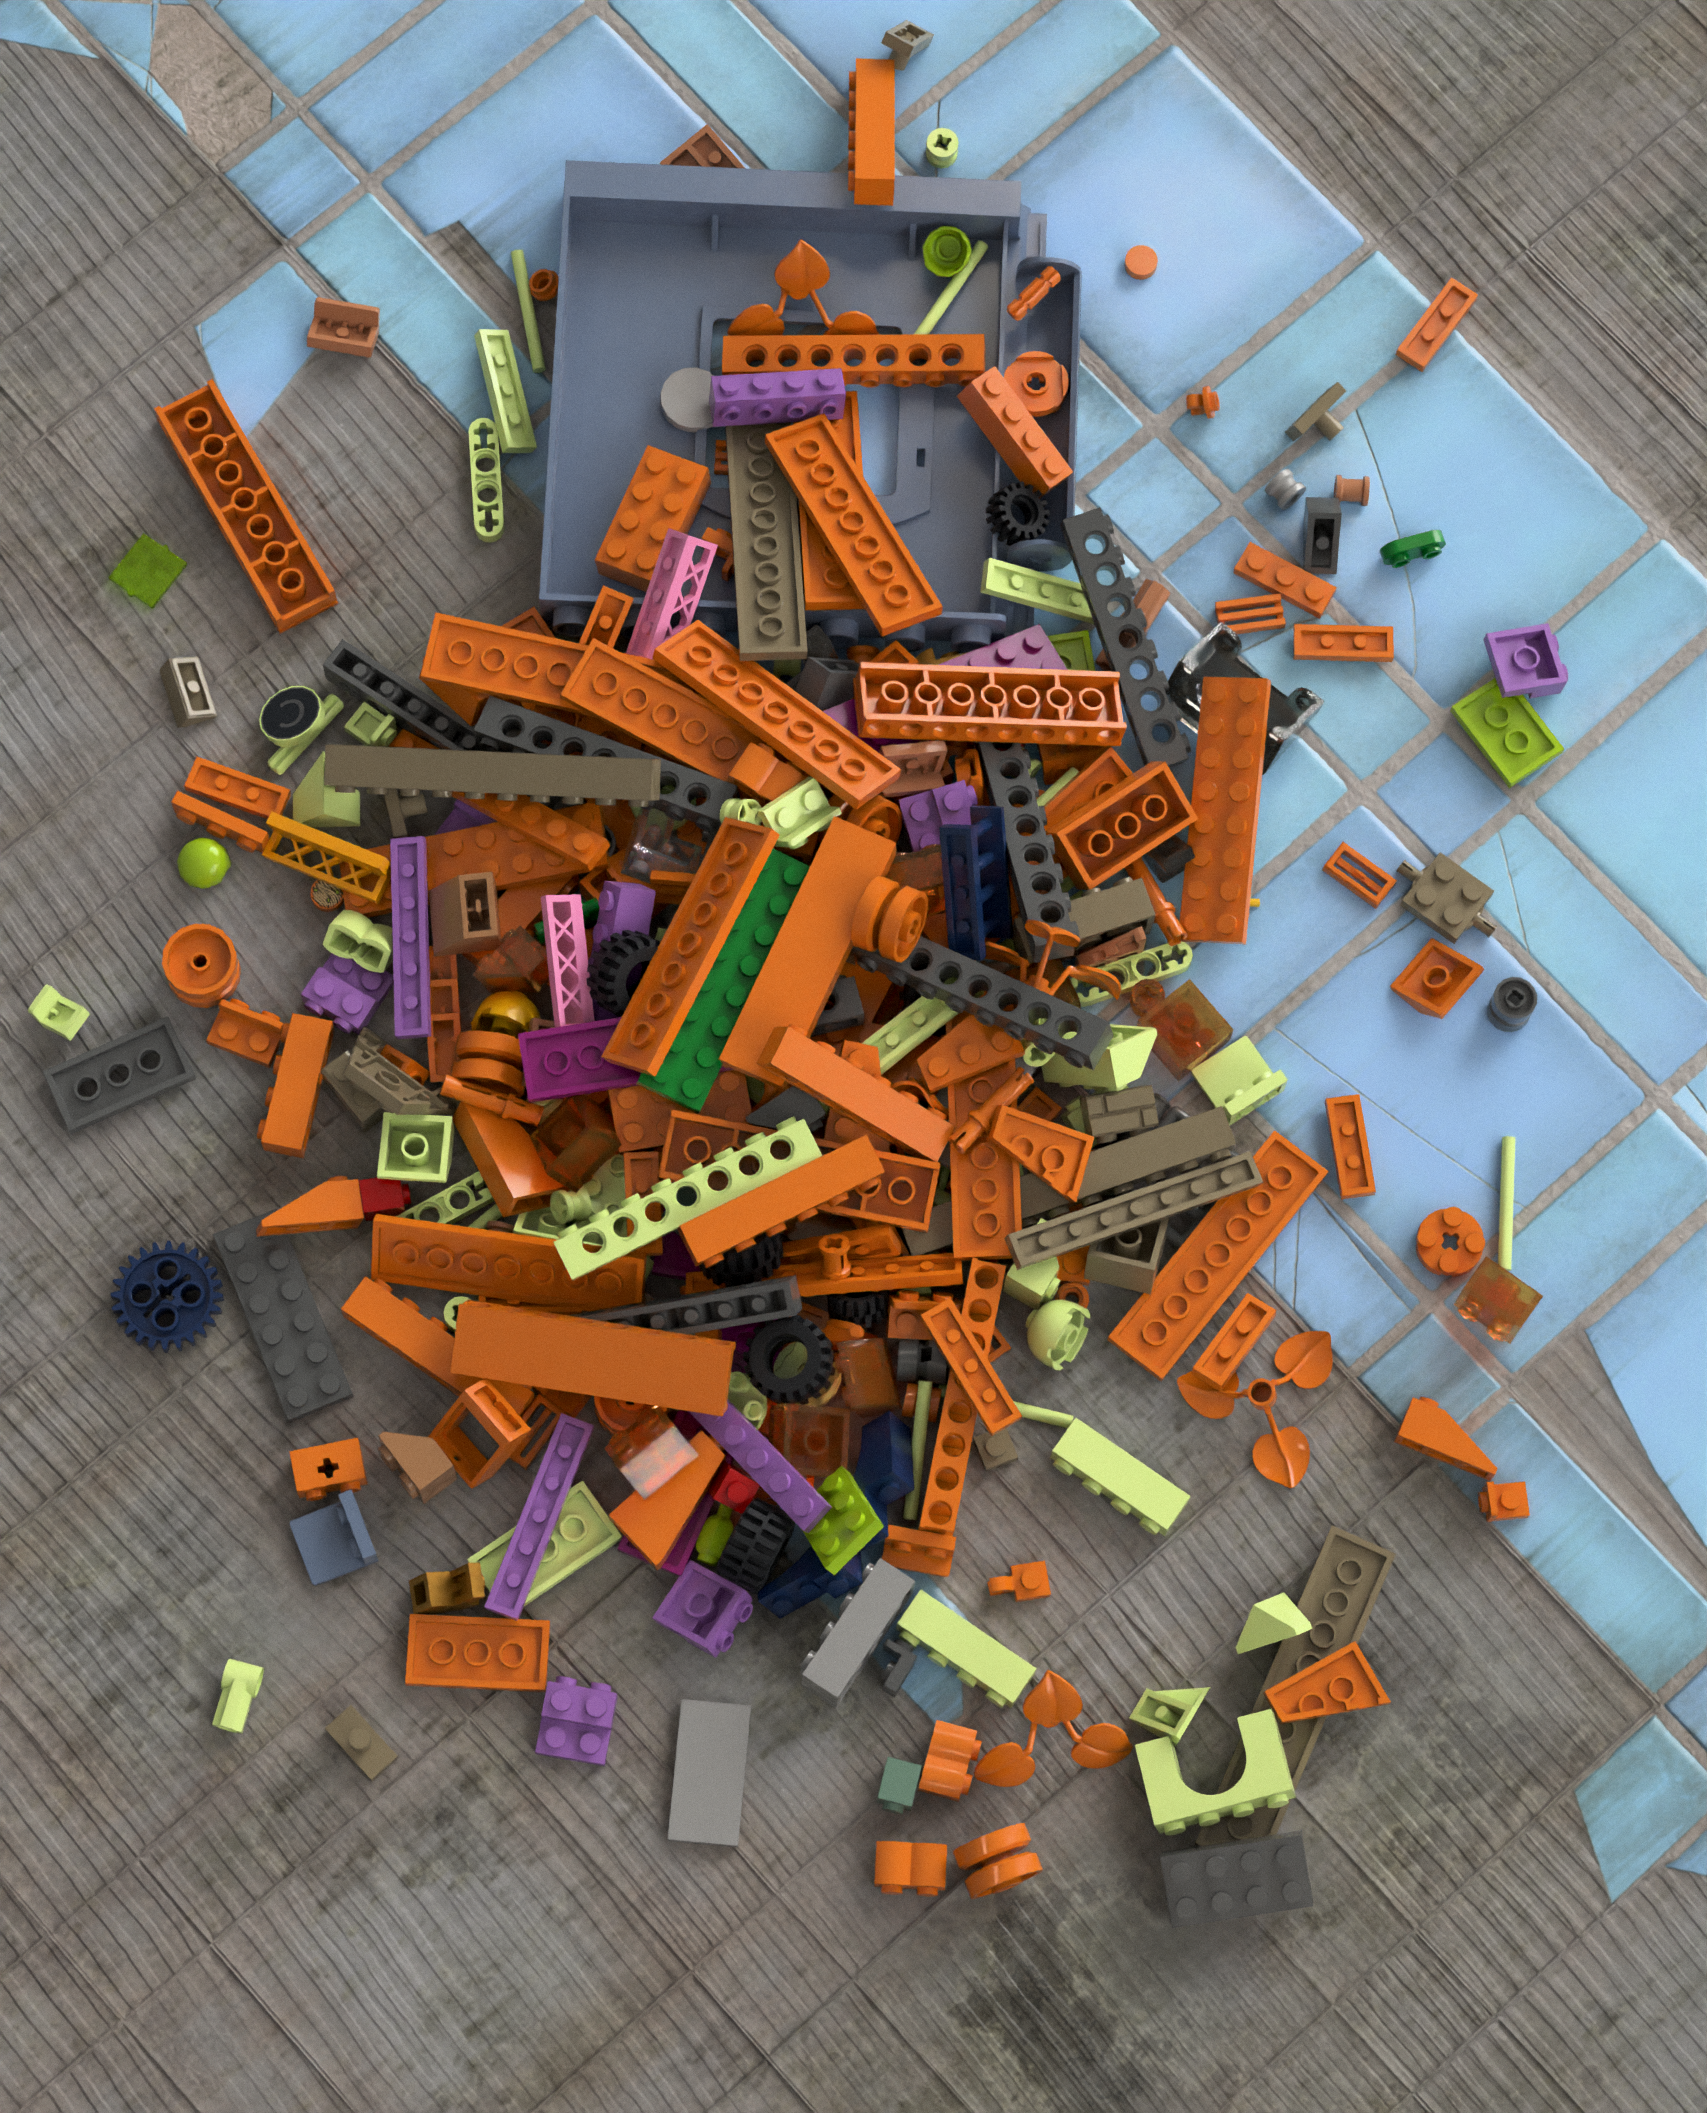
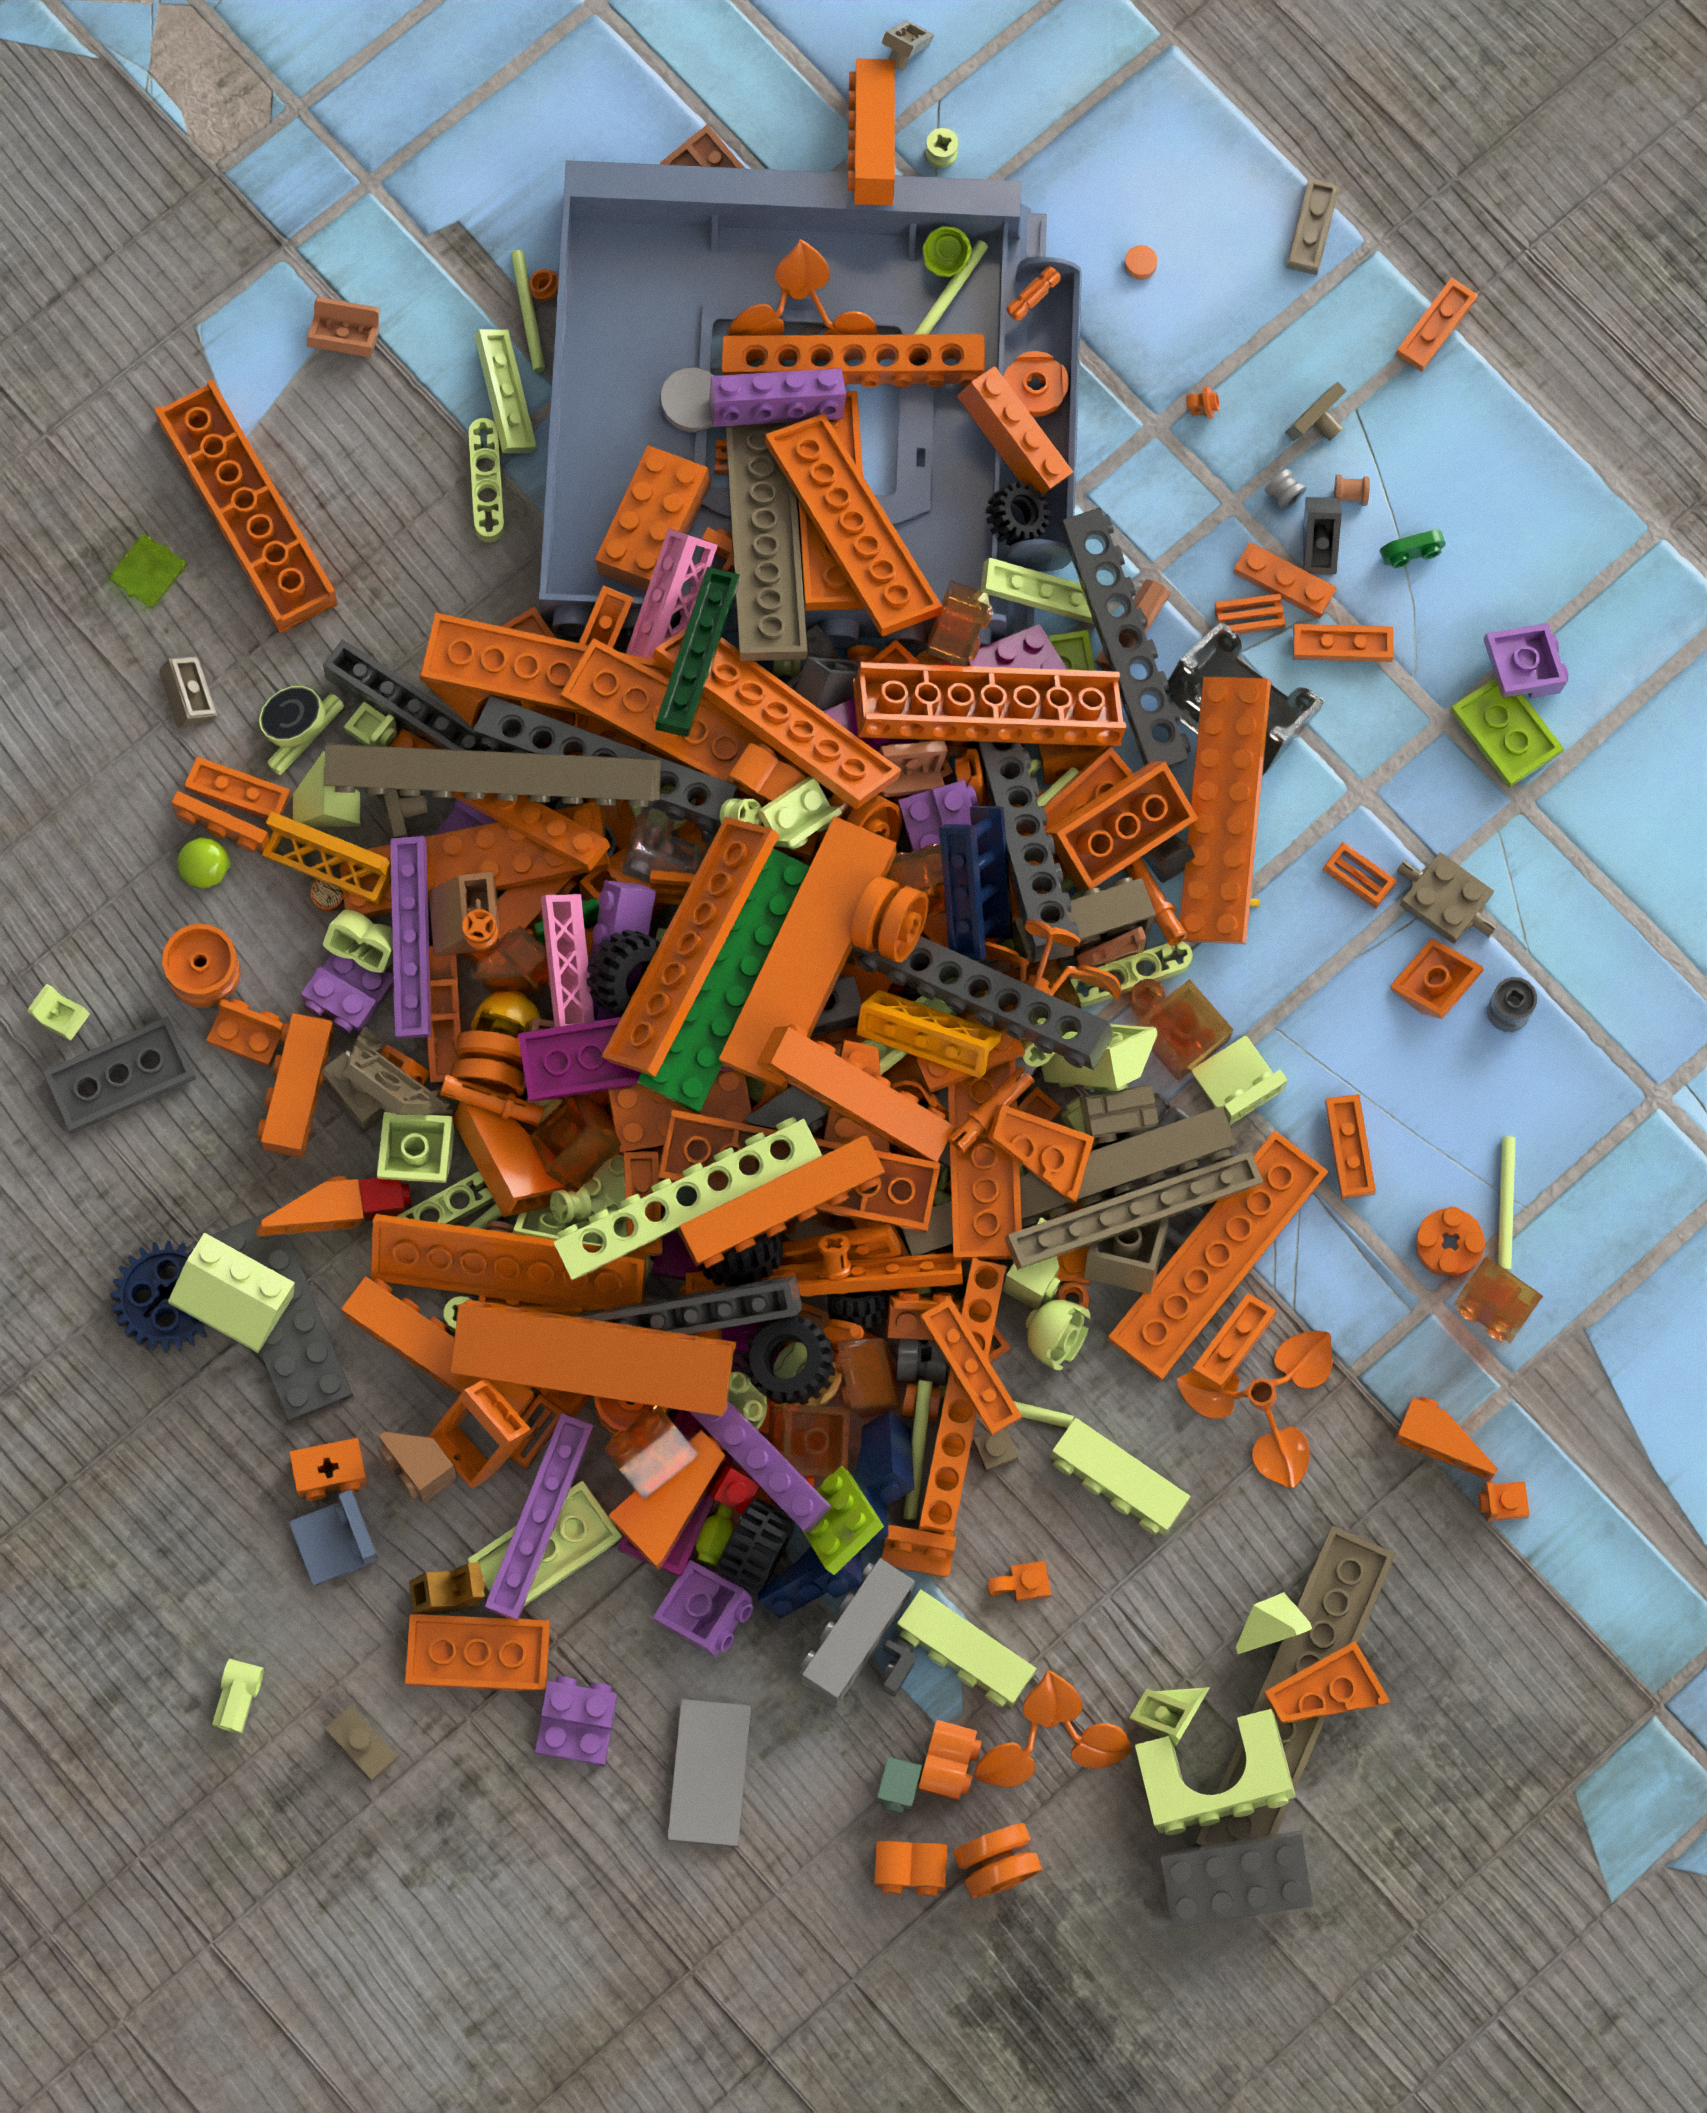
(231, 1292): none -> yellowish green slope
(477, 922): none -> orange wheel
(697, 652): none -> dark green plate
(927, 1034): none -> light orange fence
(956, 630): none -> clear orange brick
(1313, 226): none -> dark tan tile

